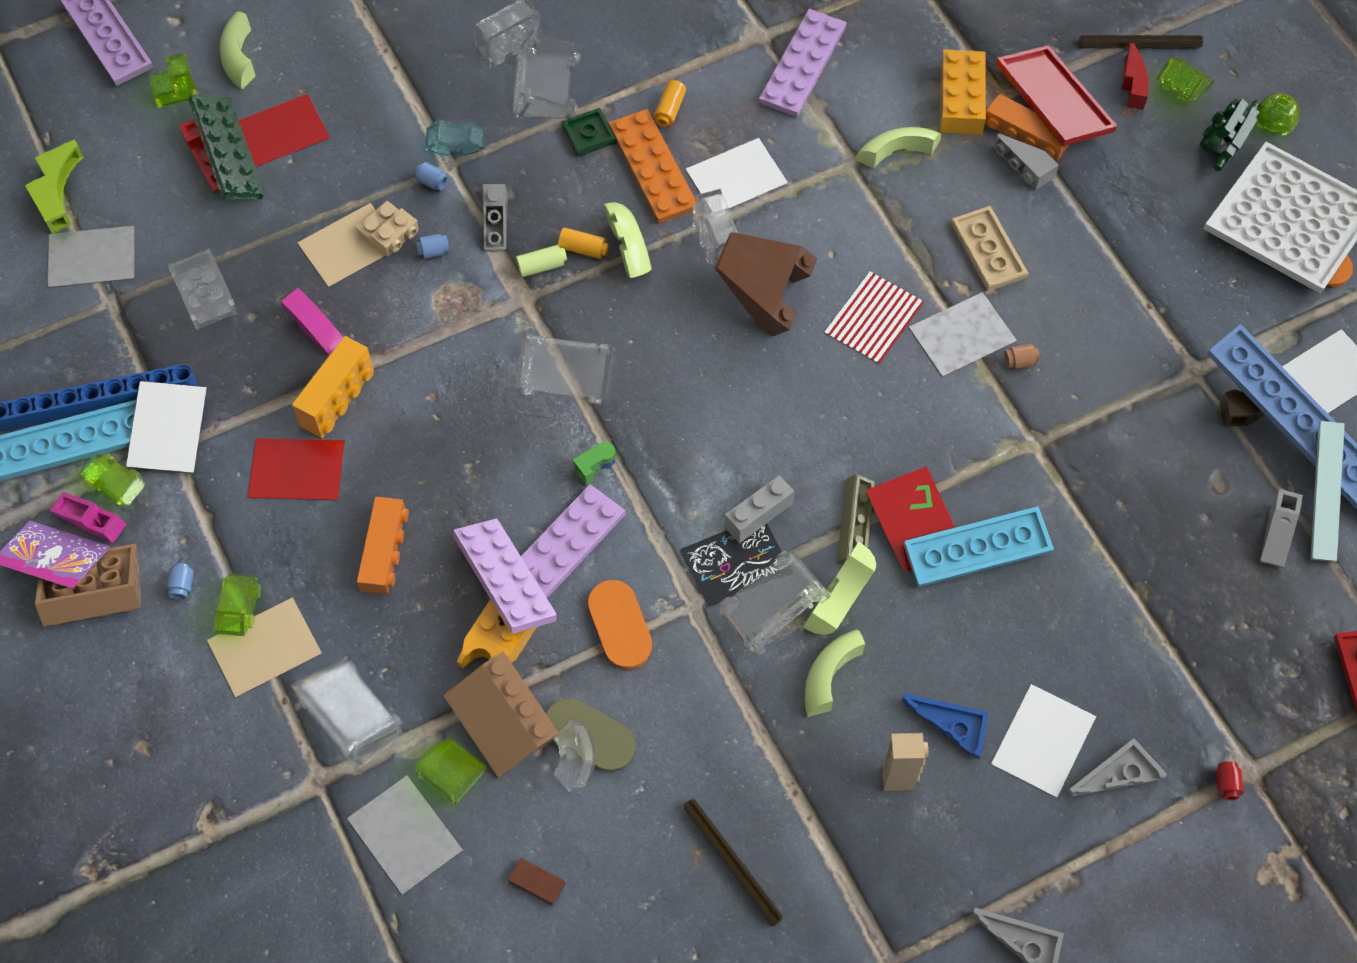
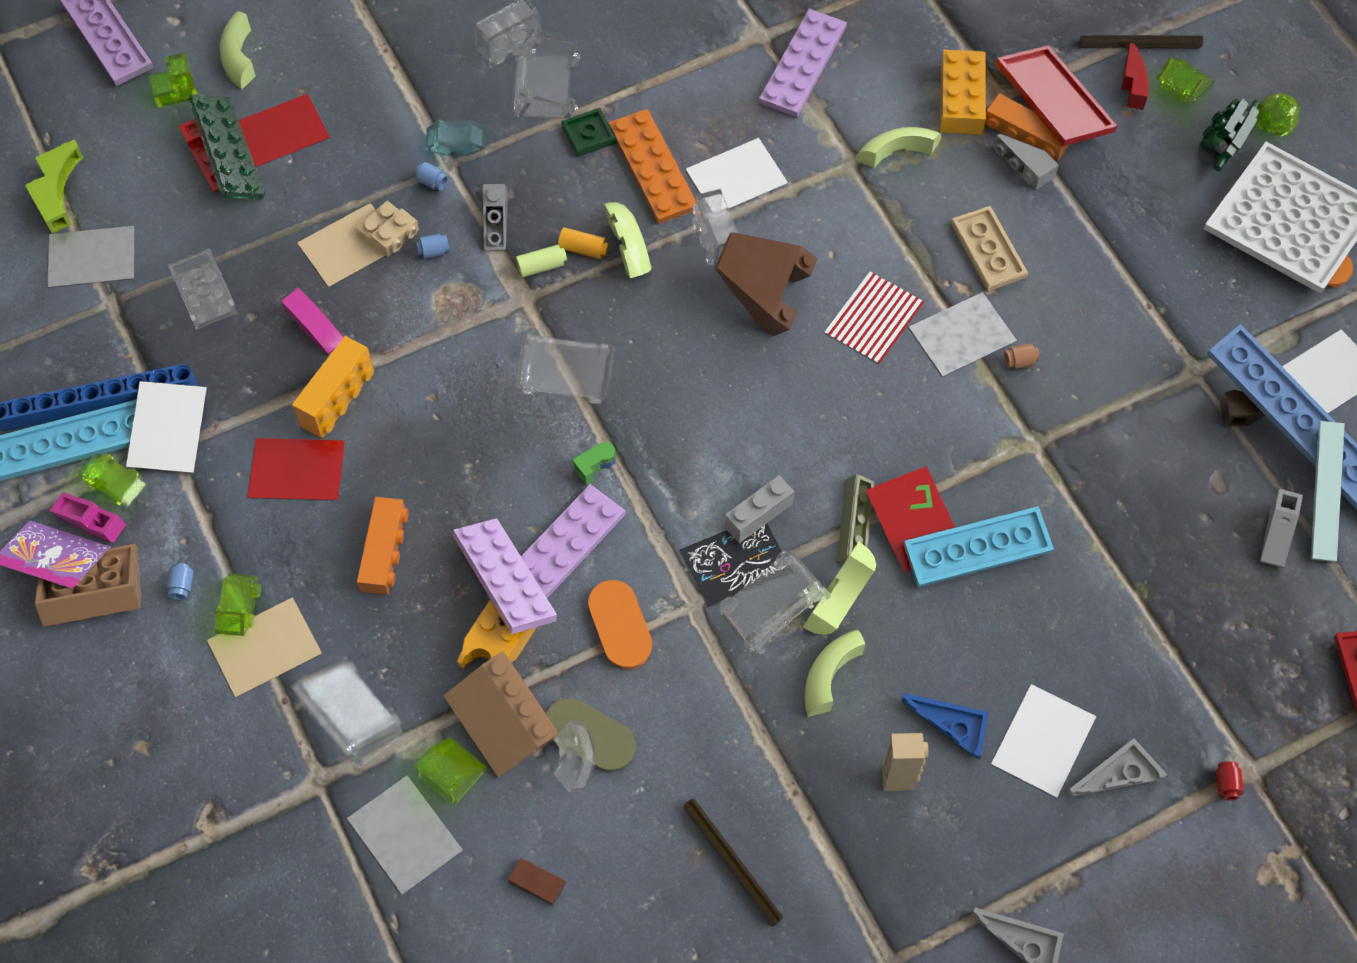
(669, 103): light orange brick -> none

